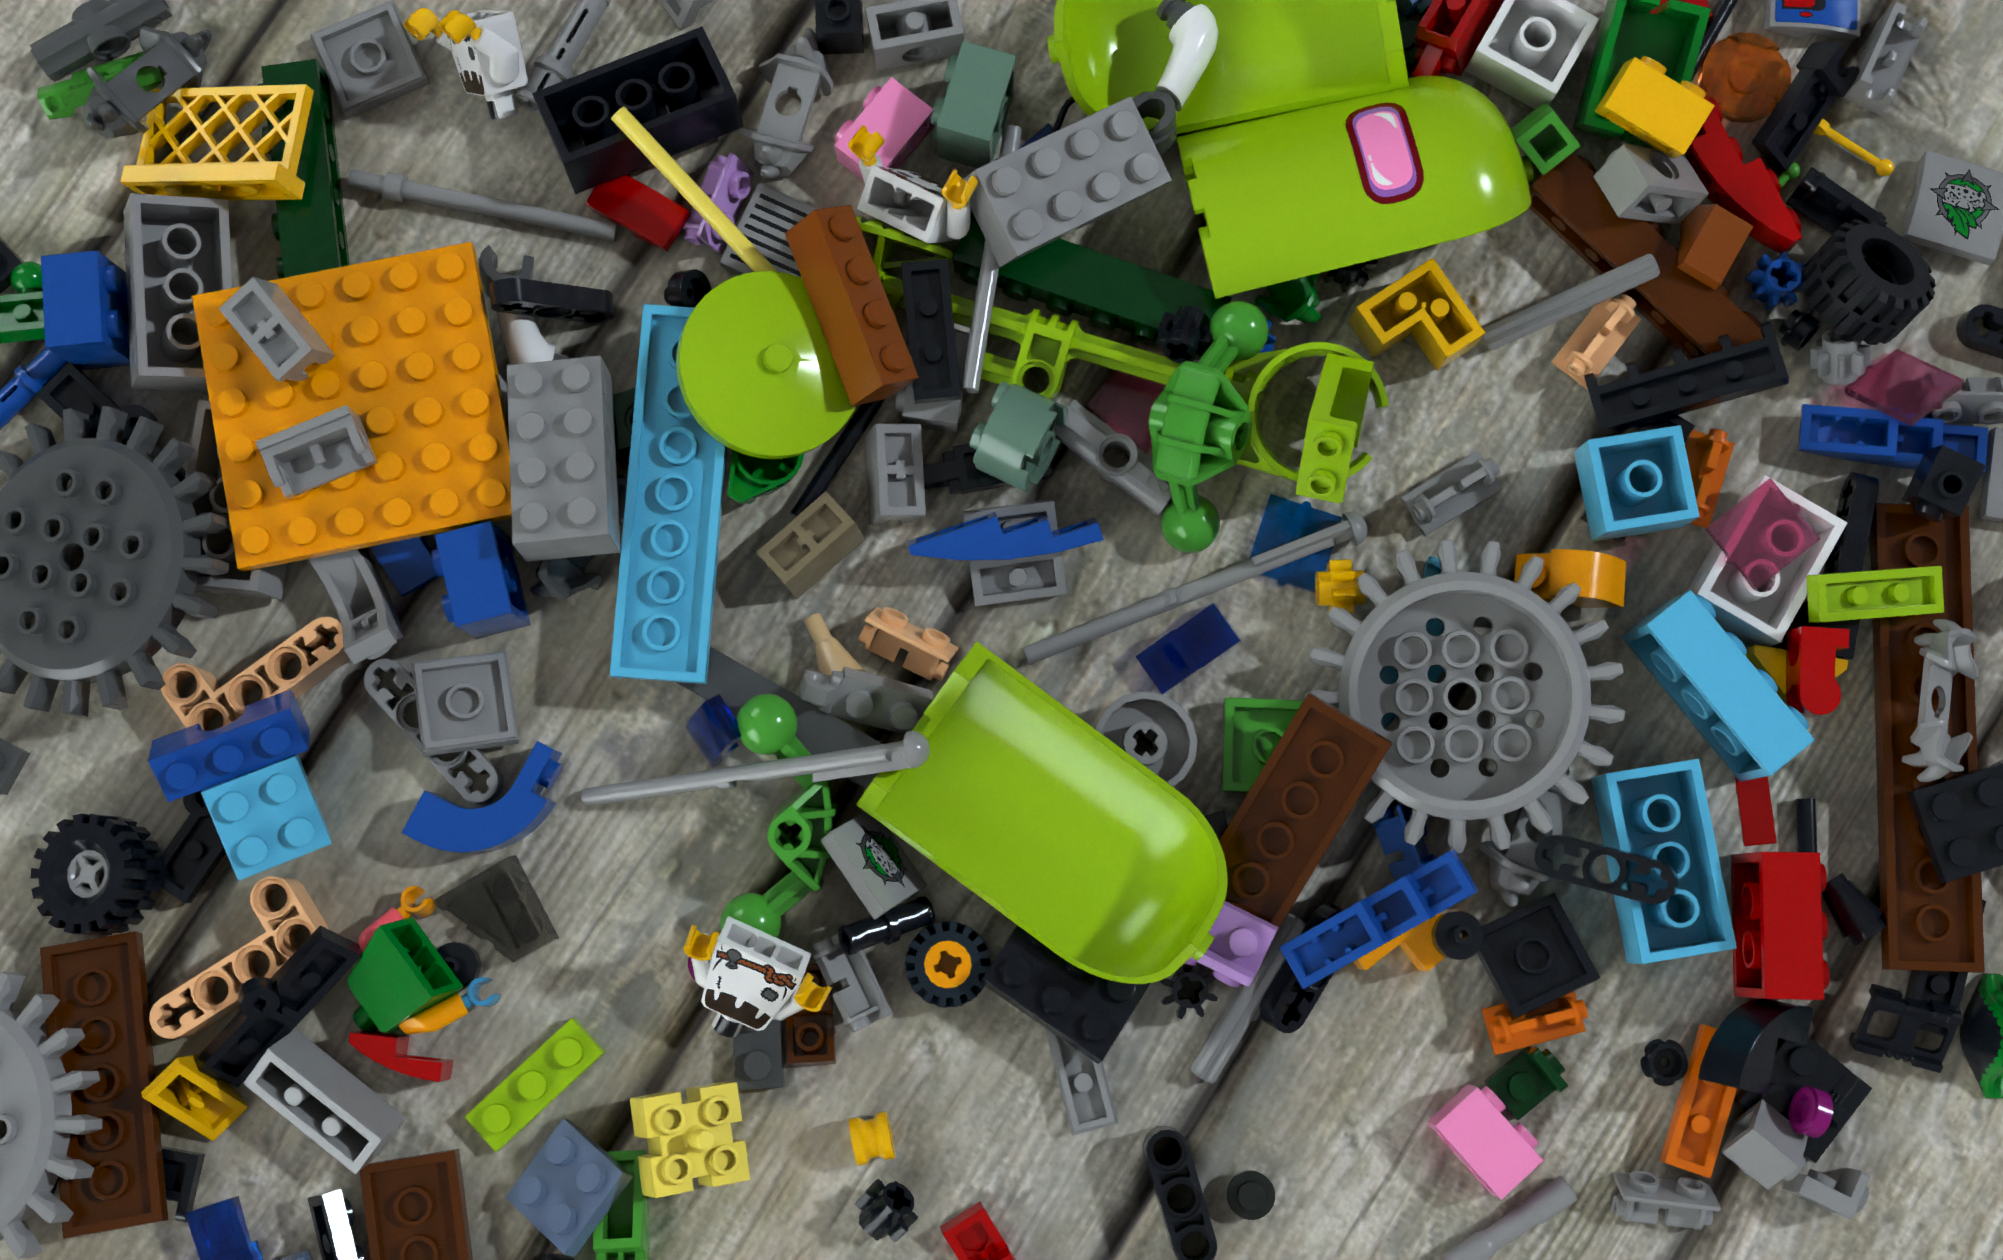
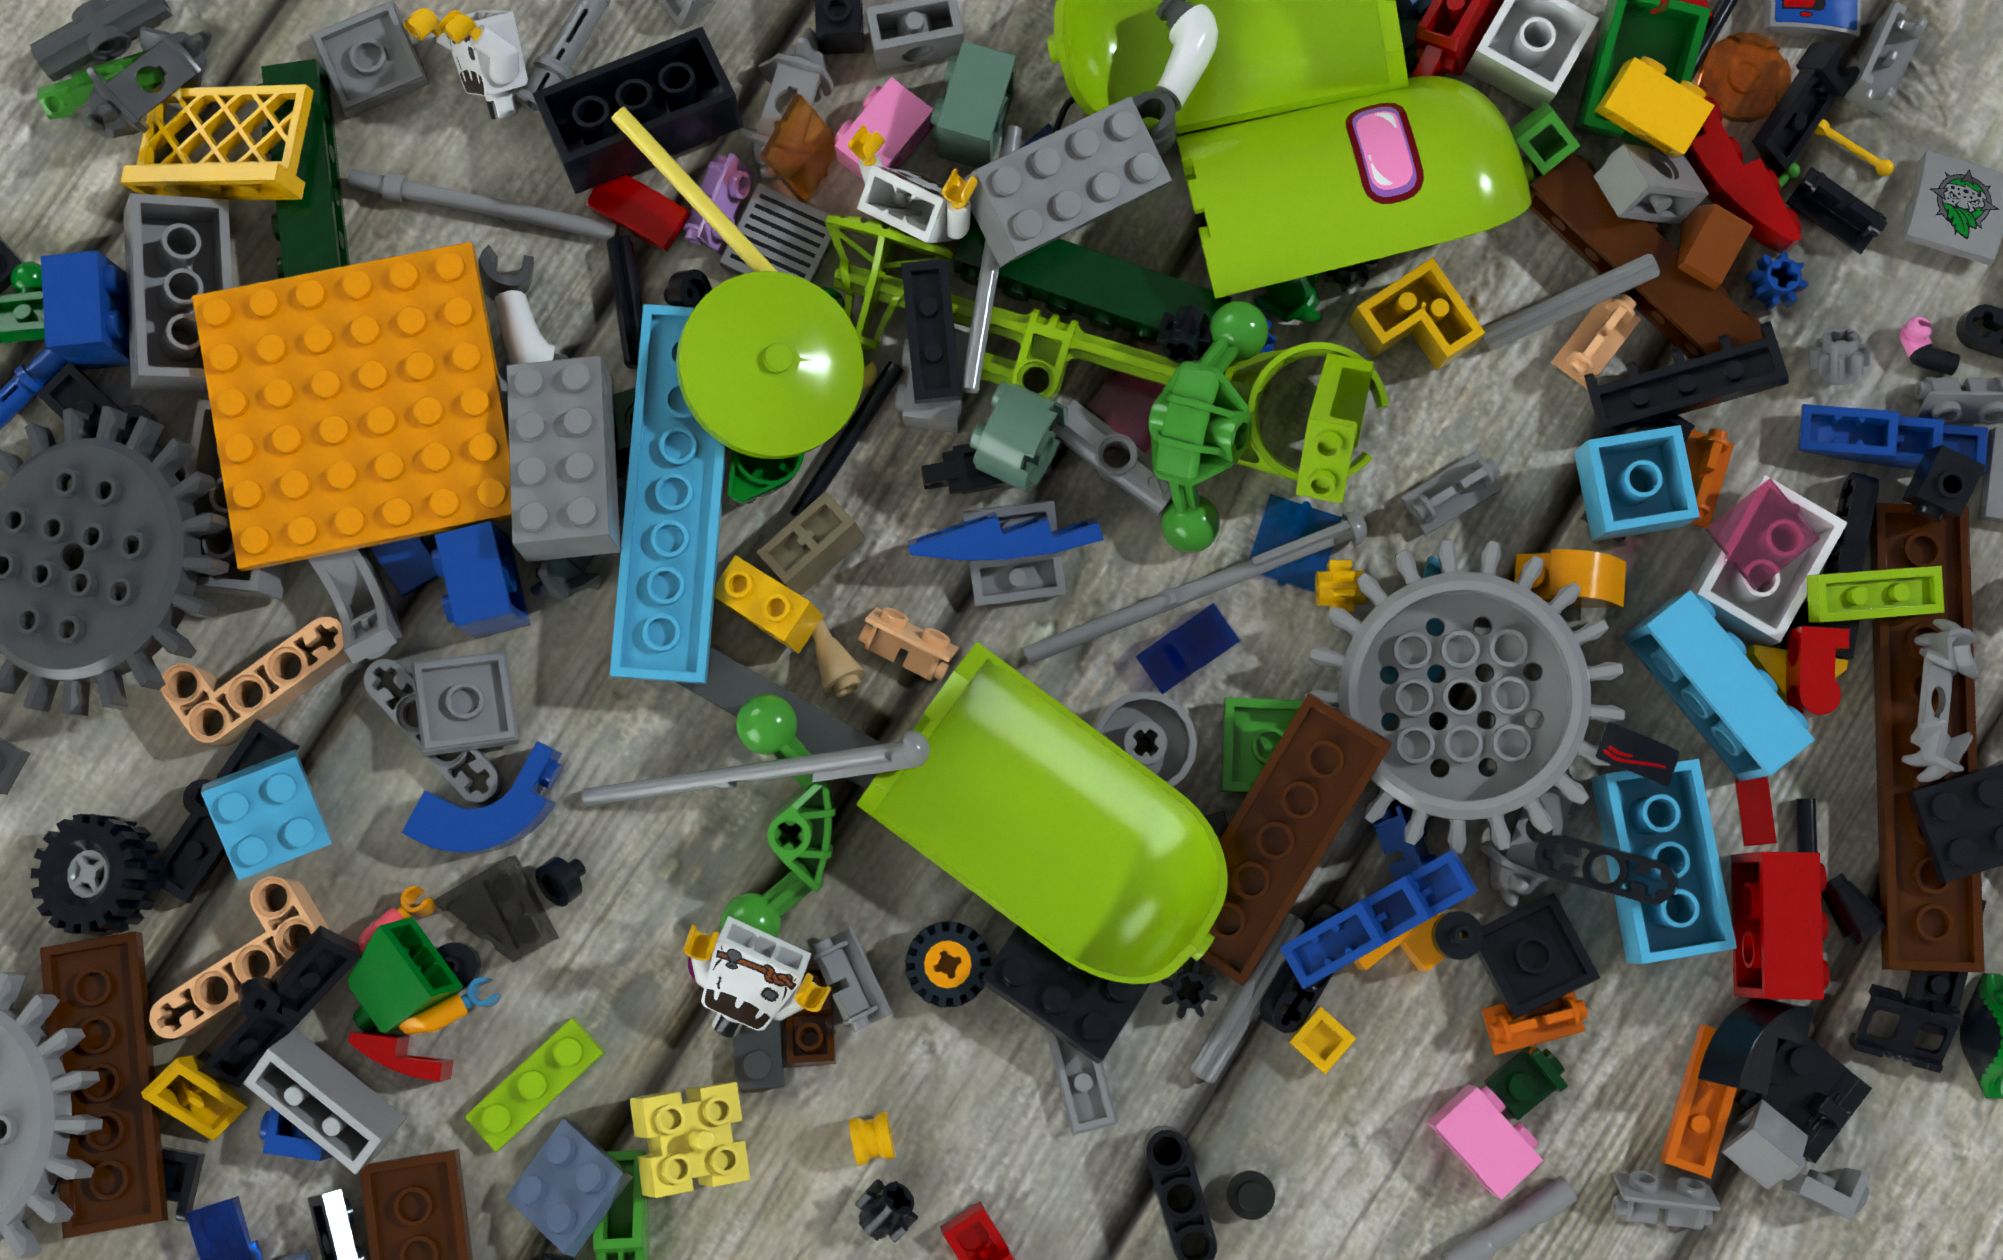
(200, 758): blue arch -> none
(275, 330): light grey hinge -> none
(283, 1142): none -> blue bracket
(317, 451): light grey hinge -> none
(551, 300): black beam -> none
(560, 880): none -> black tile
(626, 296): none -> black axle
(714, 730): clear blue slope -> none
(767, 604): none -> yellow brick
(800, 149): none -> clear orange piece
(851, 304): dark orange brick -> none
(866, 698): light grey hinge -> none
(873, 864): light grey slope -> none
(887, 927): black pin -> none
(895, 473): light grey hinge -> none
(1238, 946): lavender bracket -> none
(1321, 1040): none -> yellow plate
(1637, 754): none -> black sticker
(1676, 1065): black plate -> none
(1799, 329): black plate -> none
(1810, 1111): magenta tile -> none
(1868, 282): black tyre -> none
(1904, 387): clear pink piece -> none
(1920, 350): none -> arm

